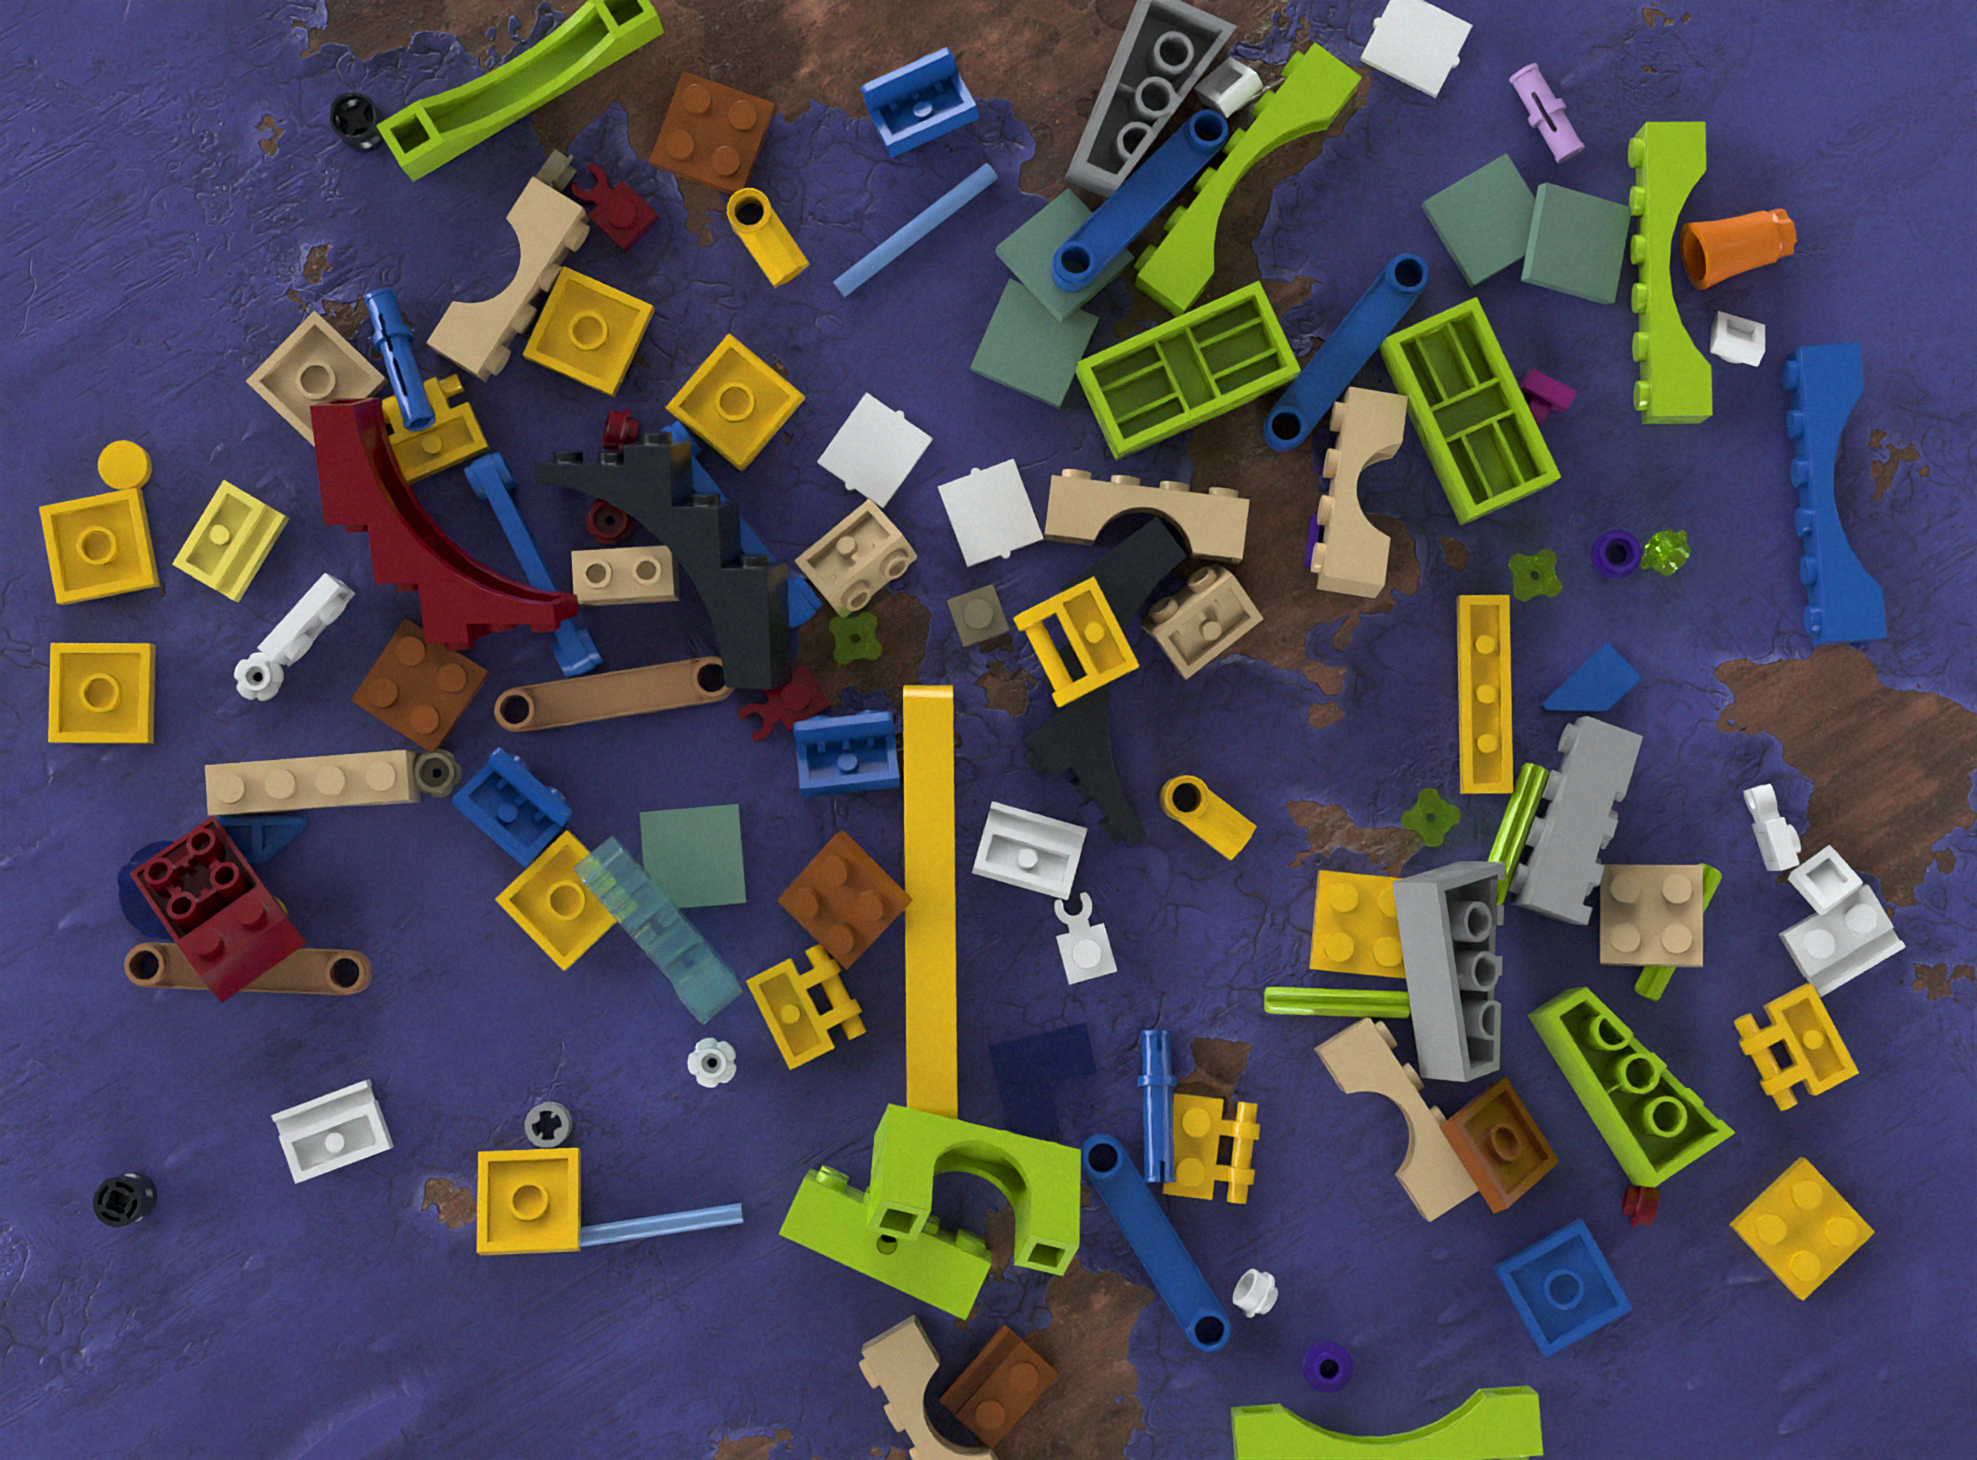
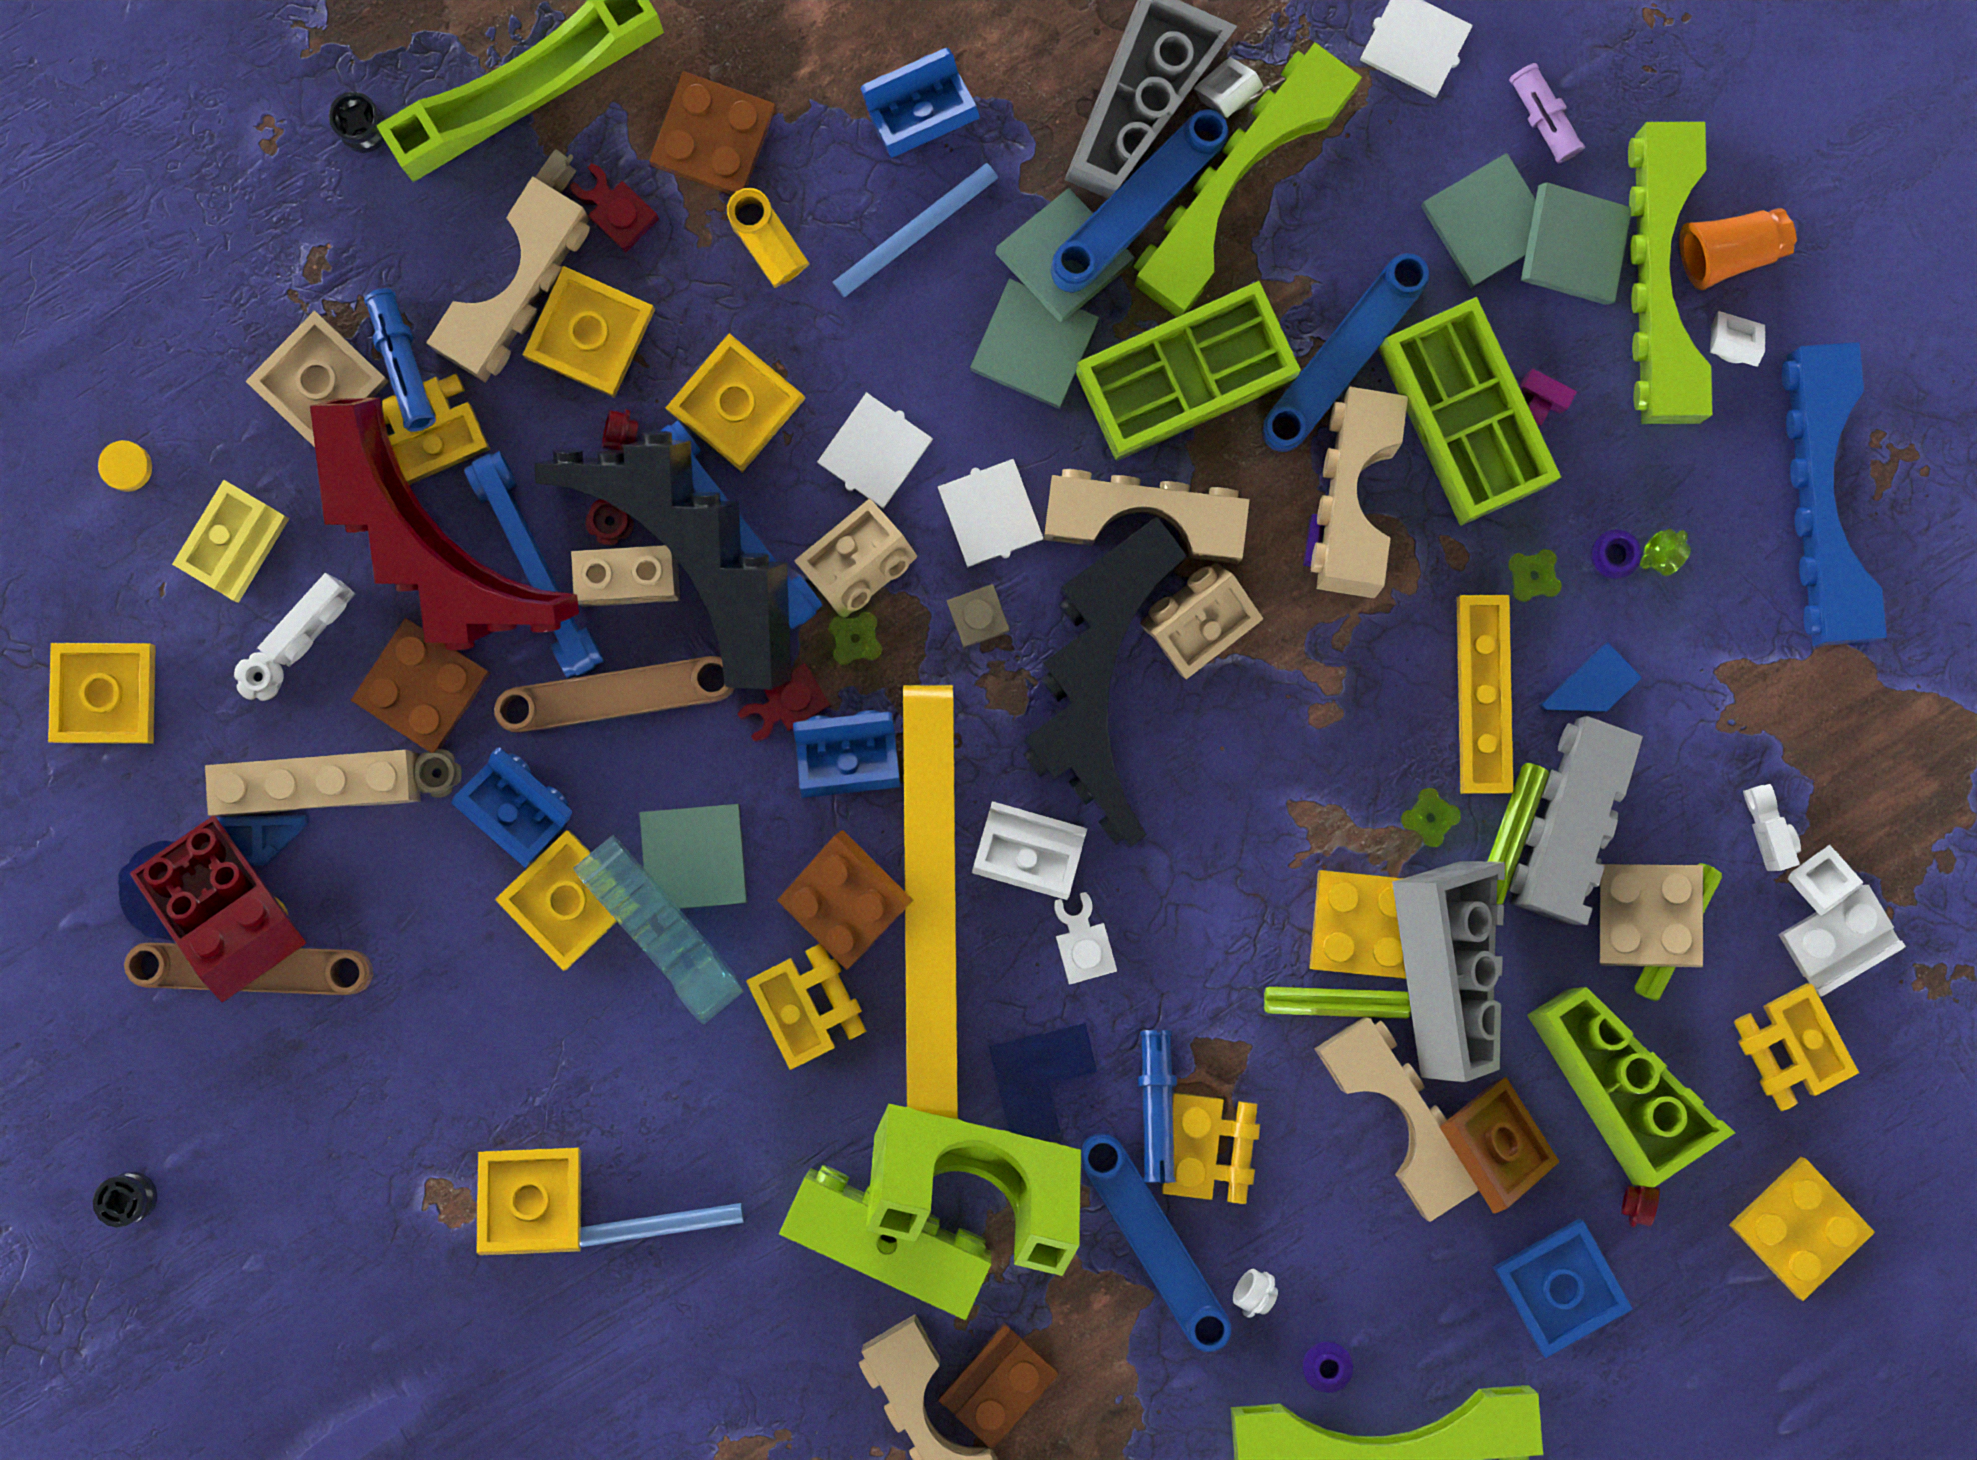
(99, 546): yellow plate -> none
(332, 1131): white plate -> none
(560, 1133): light grey bush -> none
(725, 1067): white plate -> none
(1091, 633): yellow plate -> none
(1209, 818): yellow piece -> none

